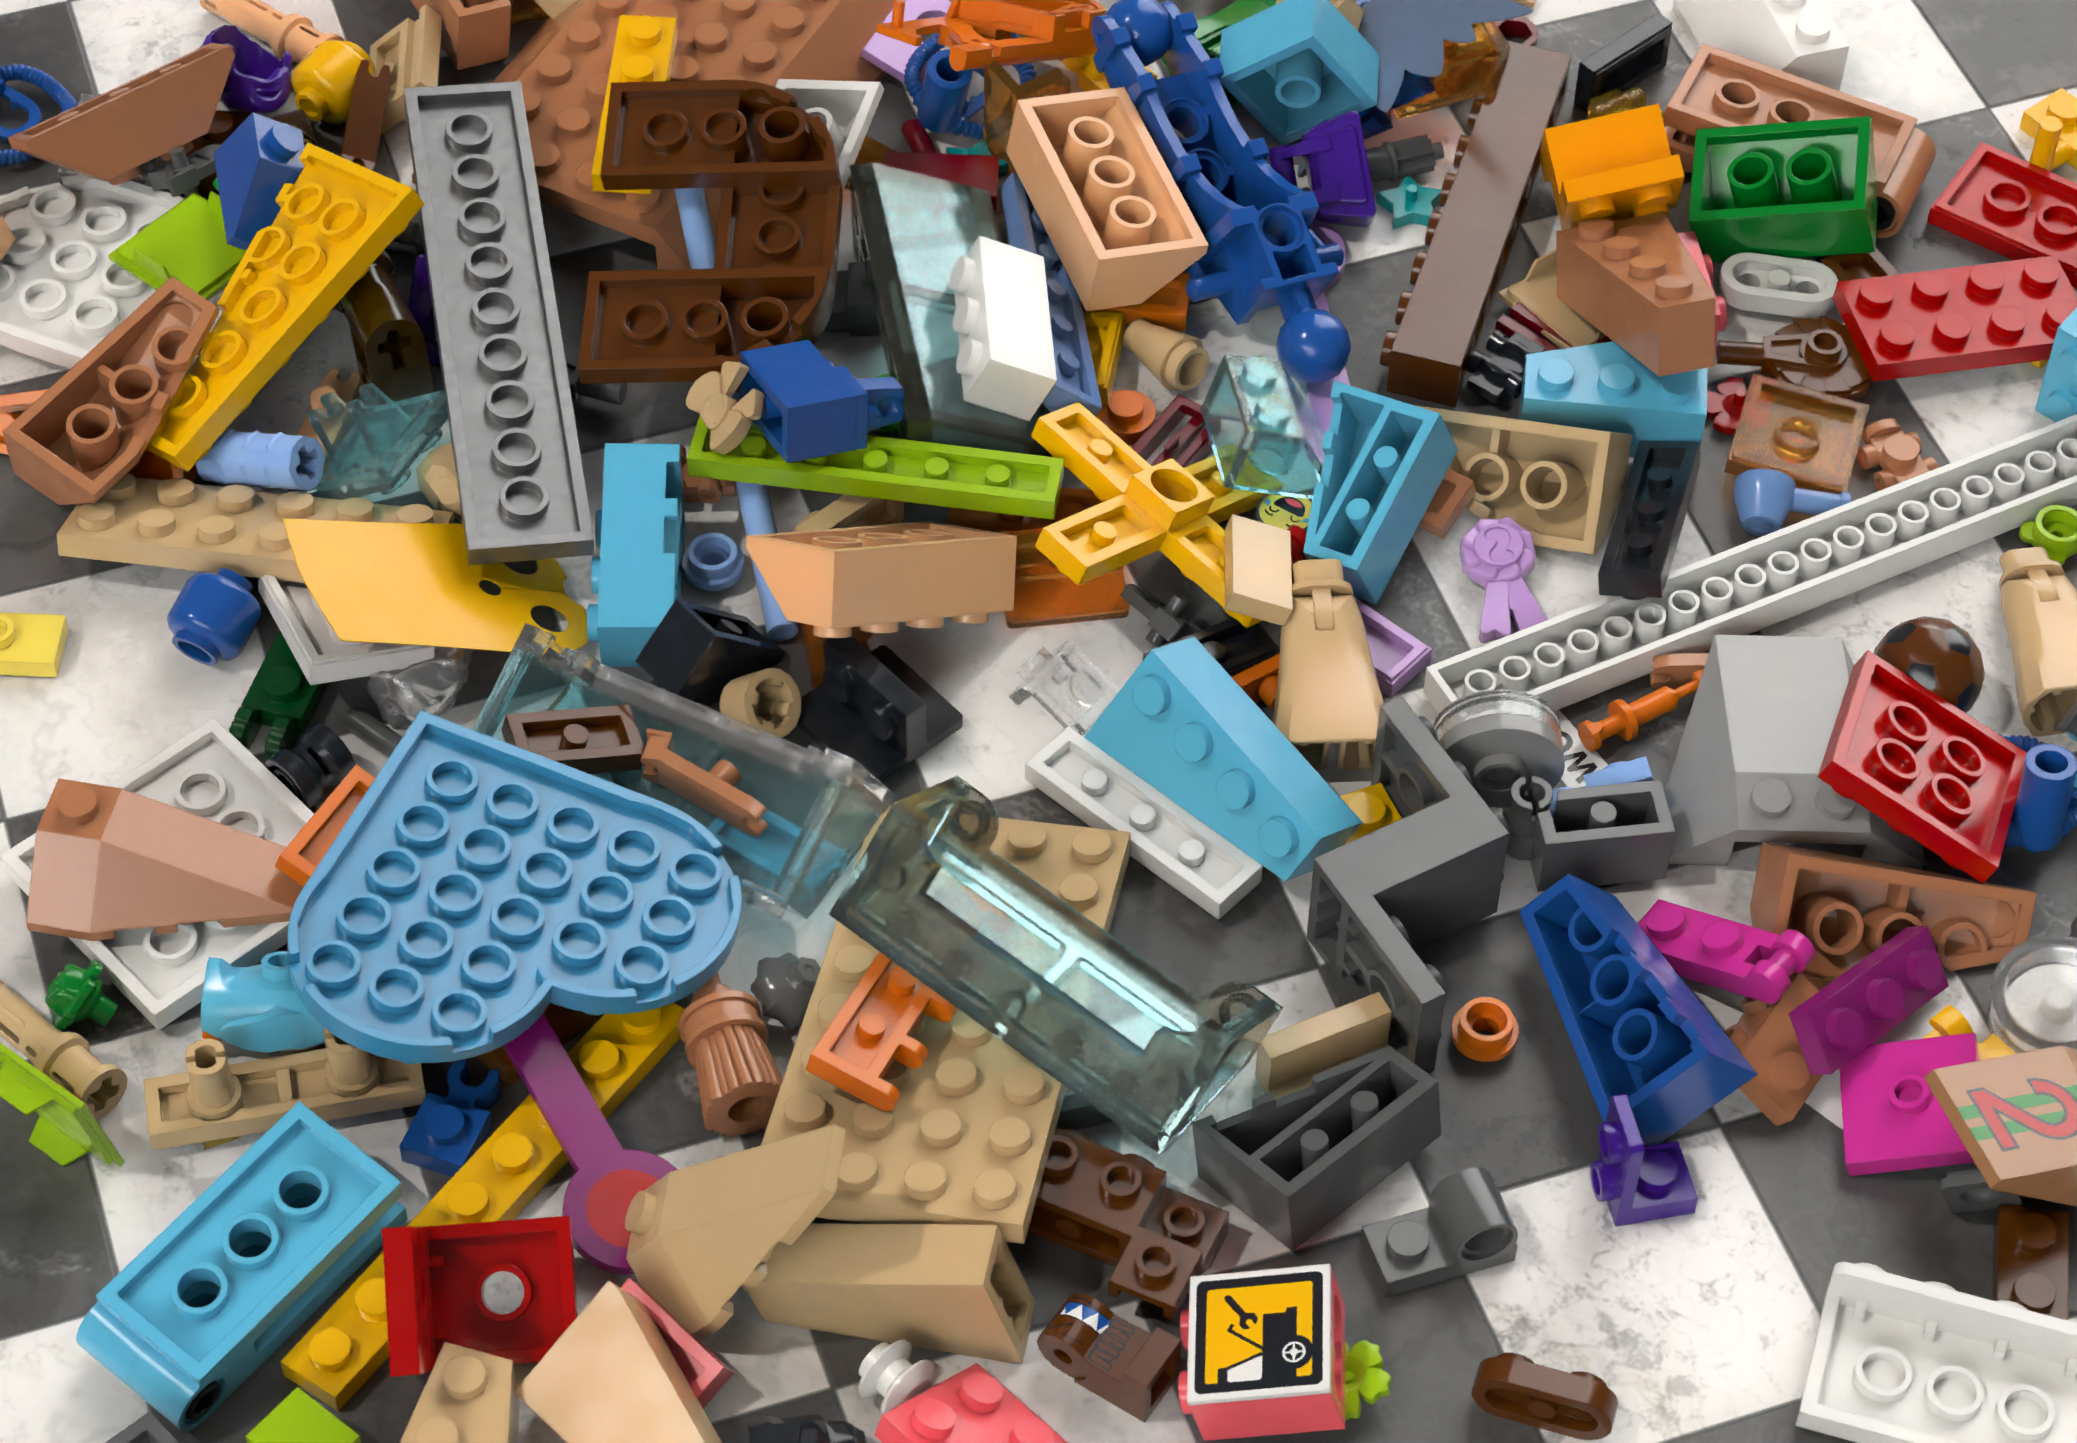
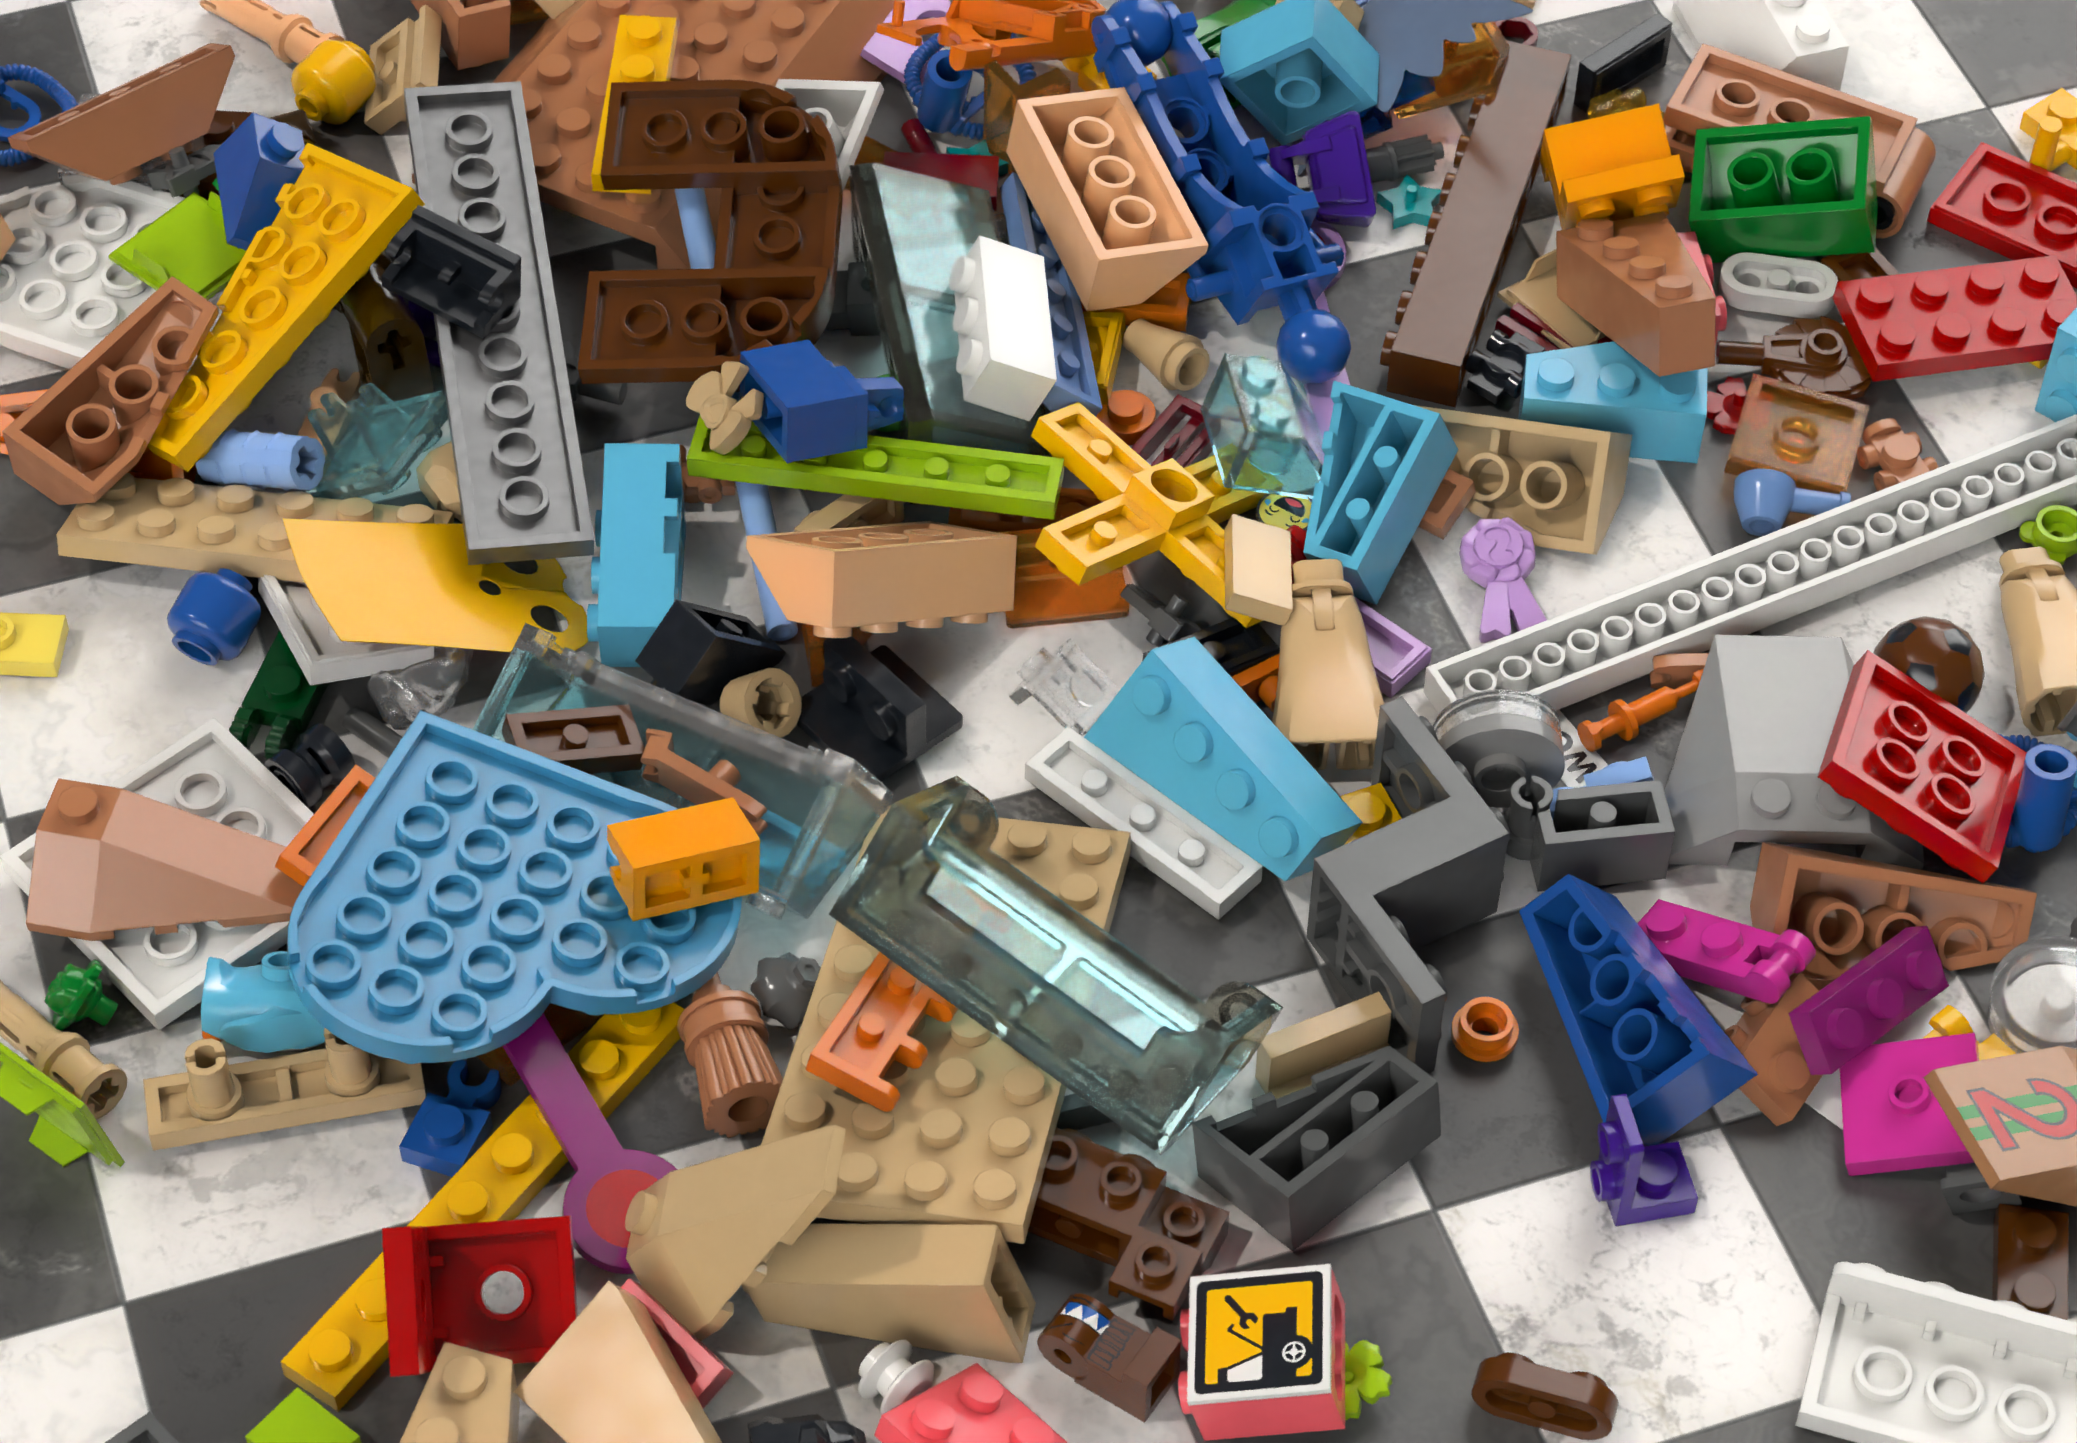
(210, 1144): clear yellow piece -> none
(257, 77): dark purple hair -> none
(257, 1256): medium azure hinge -> none
(365, 116): reddish brown piece -> none
(452, 272): none -> black hinge
(684, 858): none -> light orange hinge
(713, 562): light blue plate -> none
(1454, 1236): dark grey plate -> none
(1649, 520): black plate -> none

